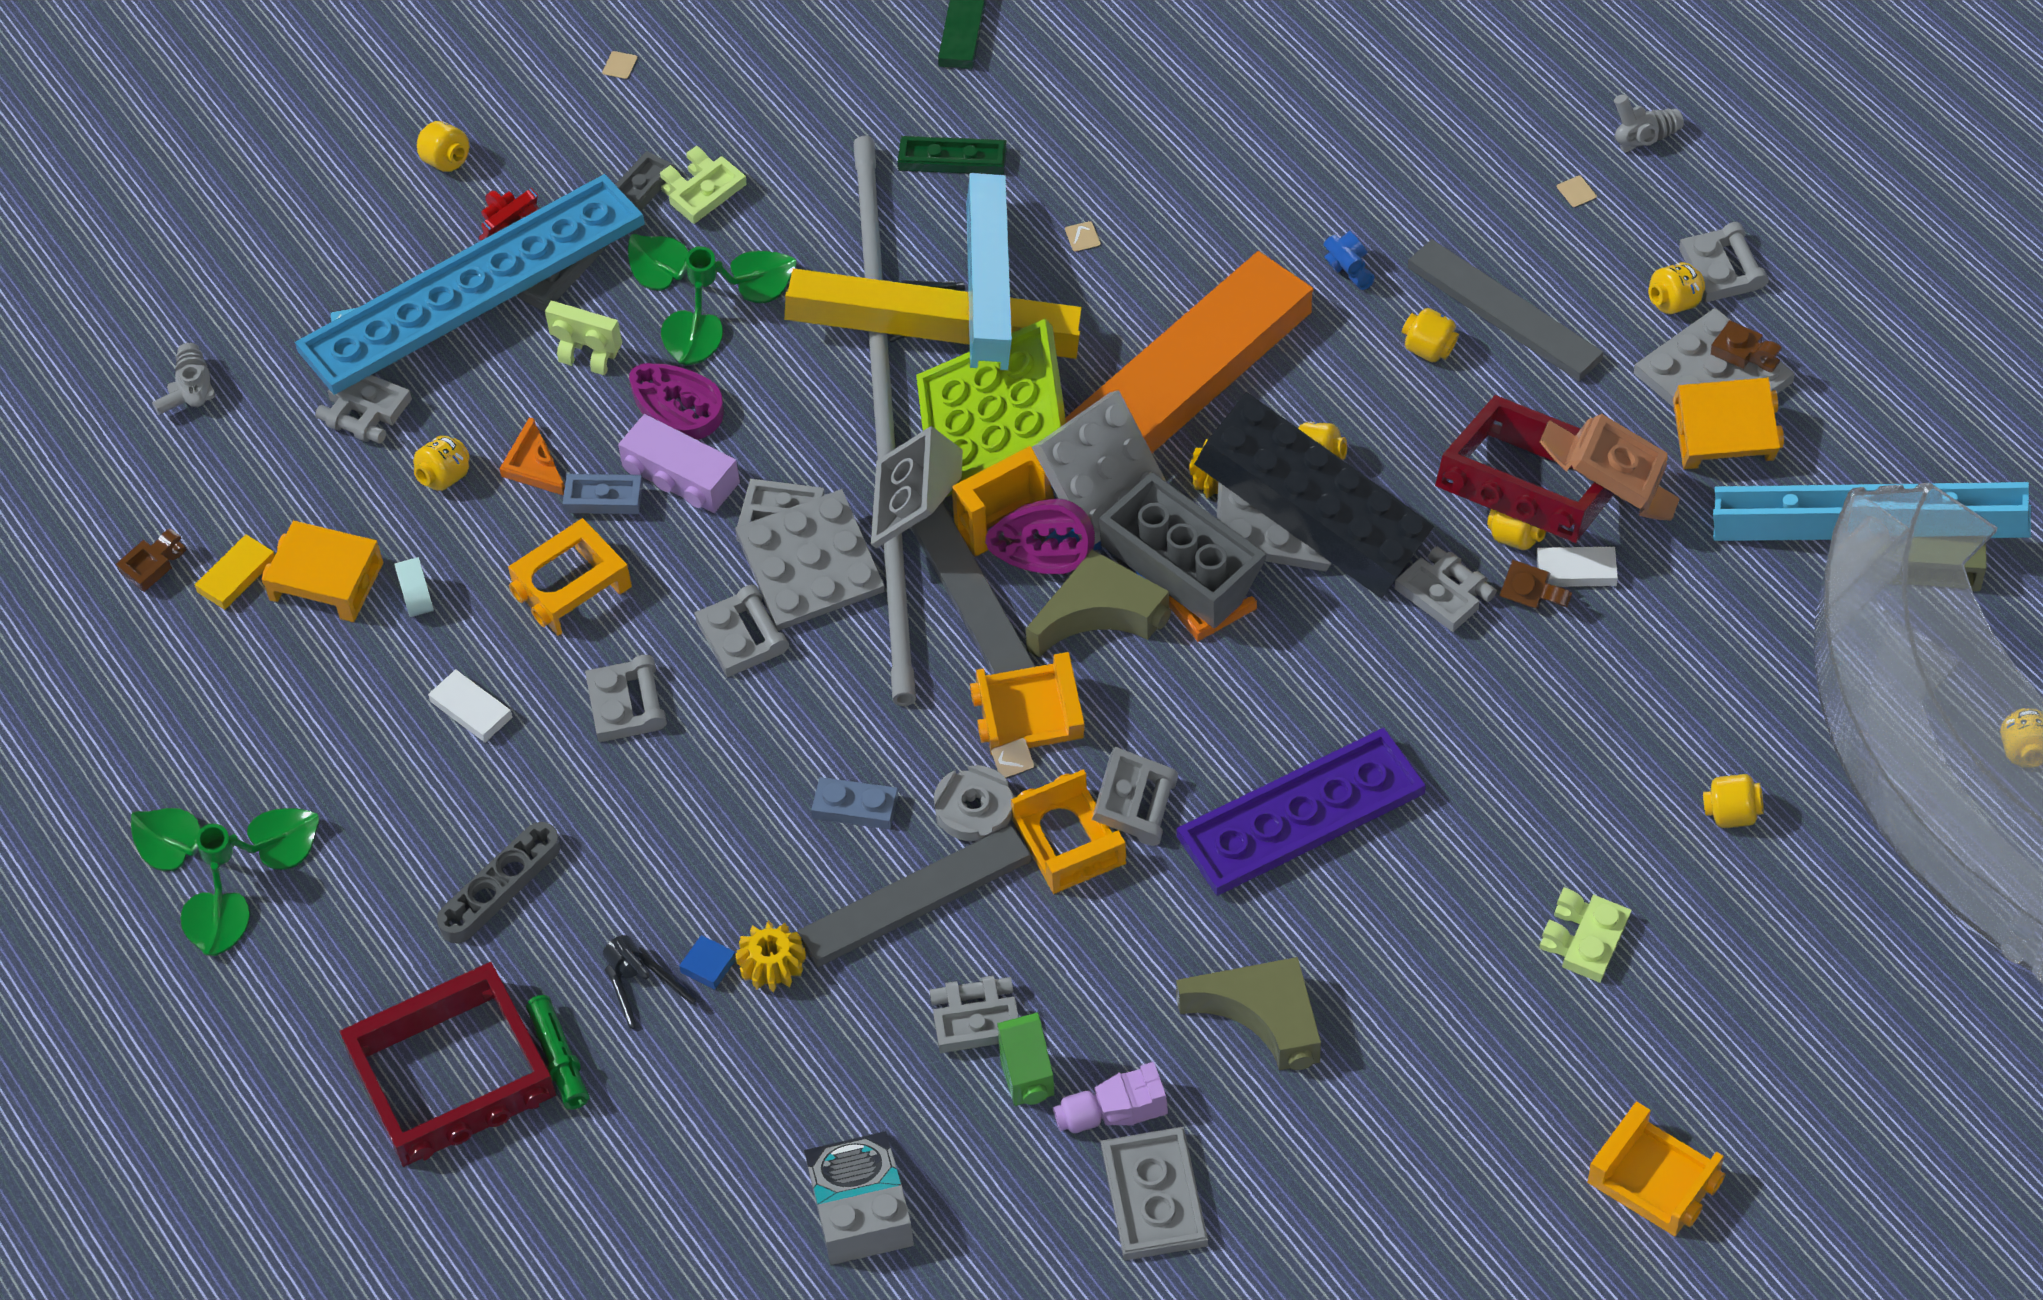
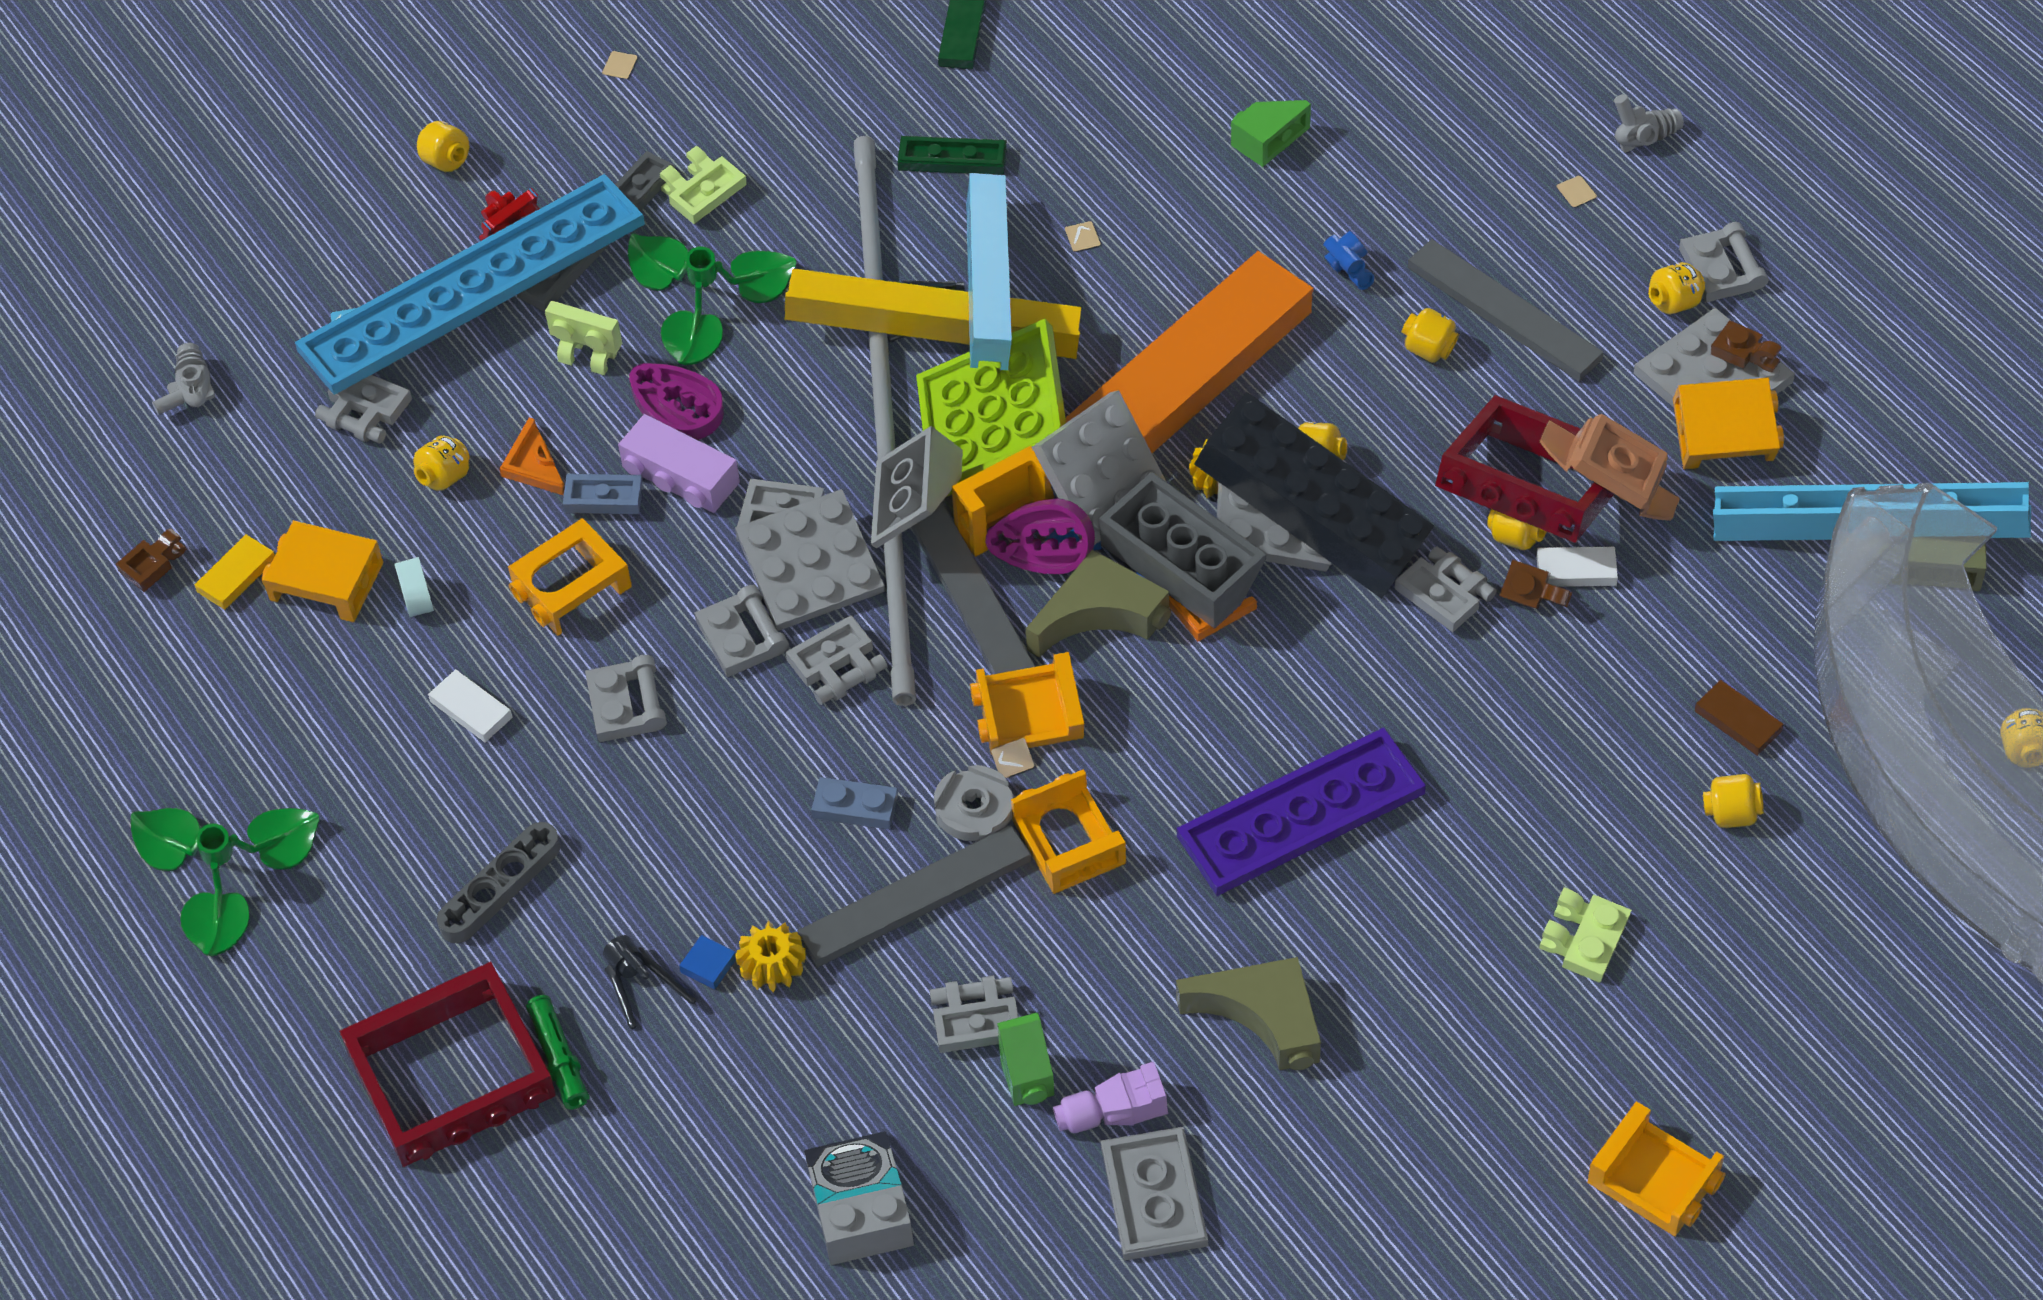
(832, 650): none -> light grey plate
(1123, 792): light grey plate -> none
(1269, 128): none -> bright green slope
(1738, 717): none -> reddish brown tile

